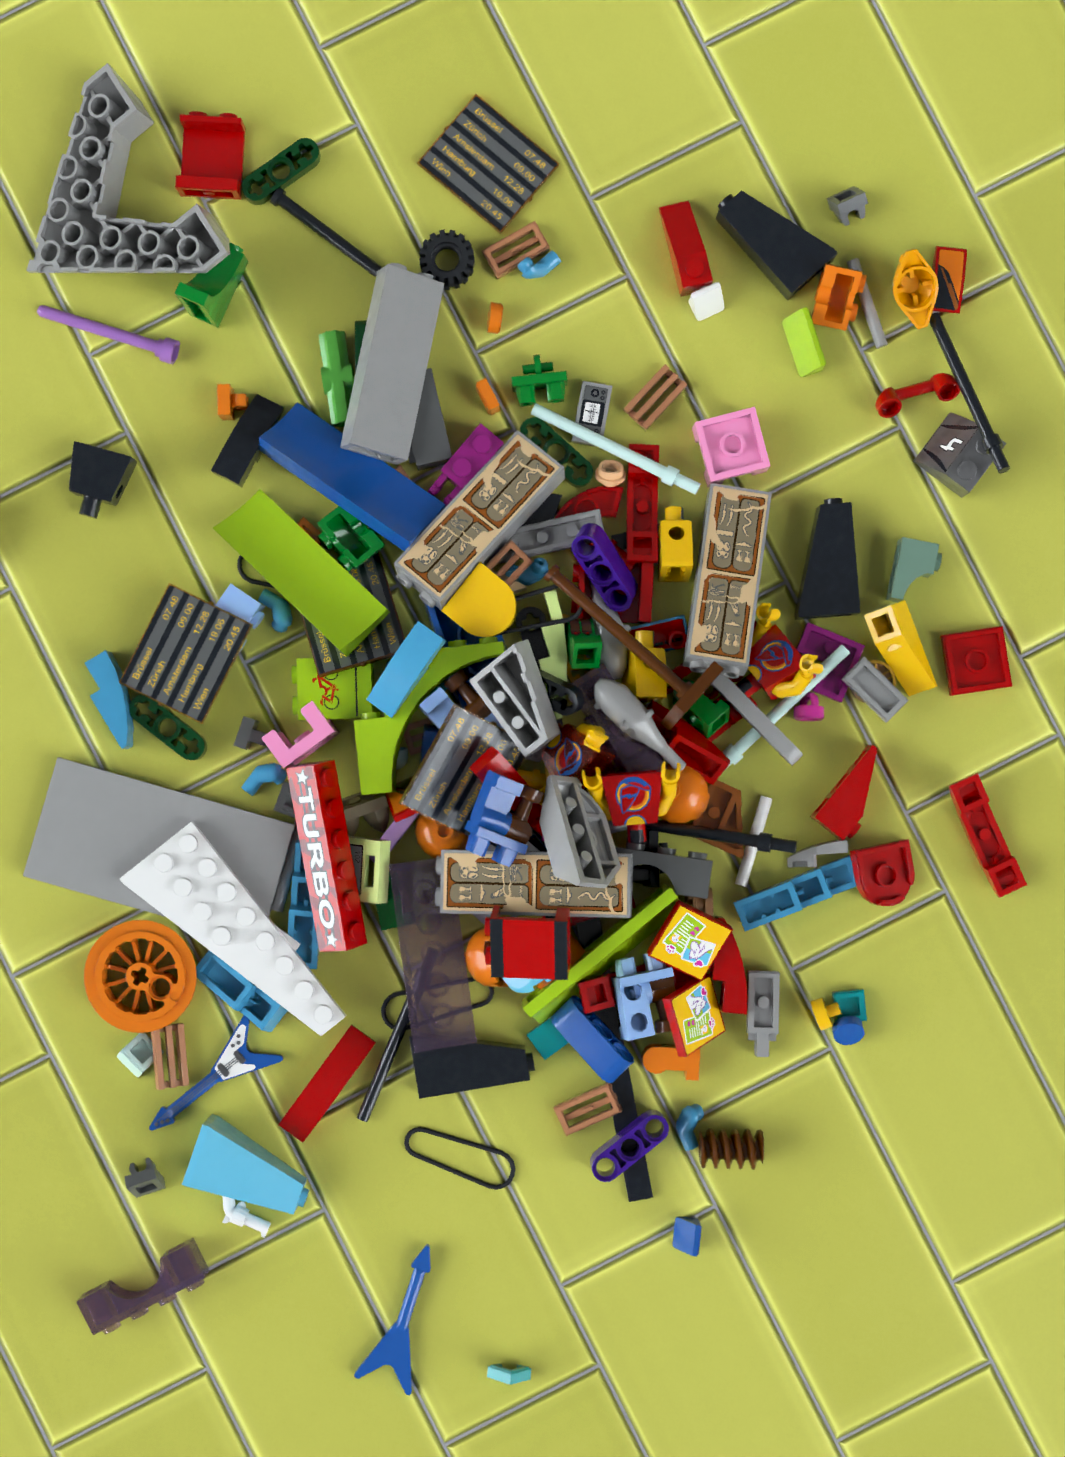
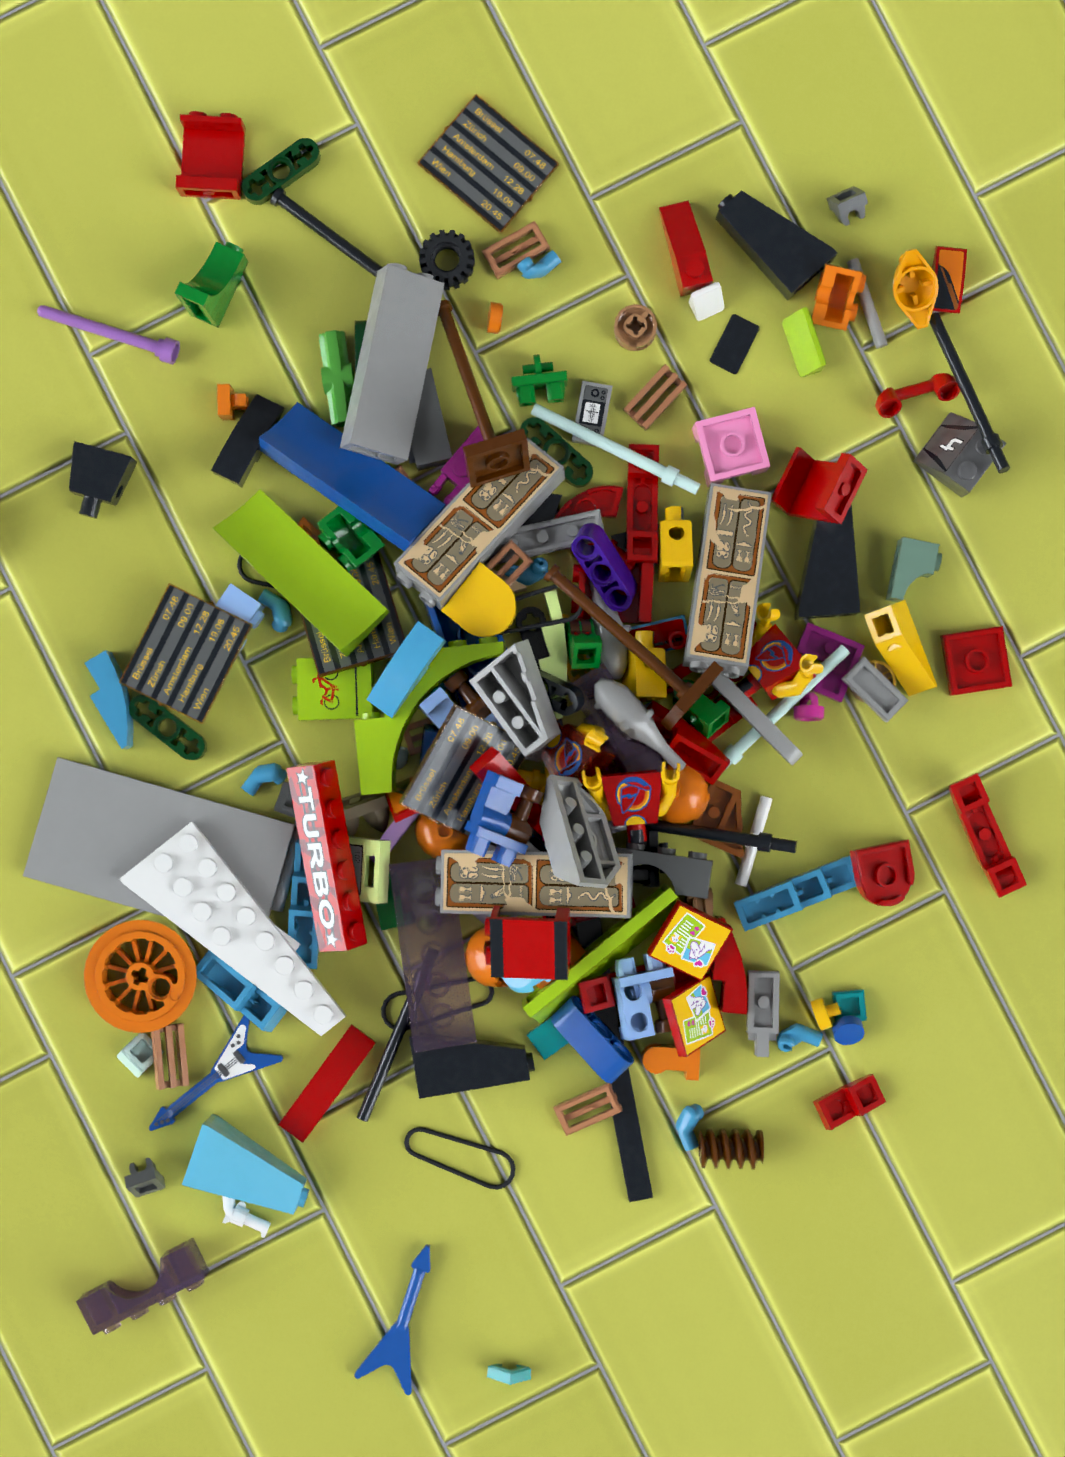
(81, 219): light grey wedge -> none
(248, 733): dark grey tile -> none
(307, 743): bright pink panel -> none
(487, 396): orange tile -> none
(494, 456): none -> reddish brown tile
(610, 473): light nougat plate -> none
(621, 1159): dark purple beam -> none
(635, 327): none -> medium nougat wheel
(687, 1235): slope -> none
(734, 344): none -> black sticker
(795, 1034): none -> dark azure arm
(807, 856): light grey slope -> none
(818, 487): none -> red panel
(847, 800): red slope -> none
(849, 1101): none -> red slope

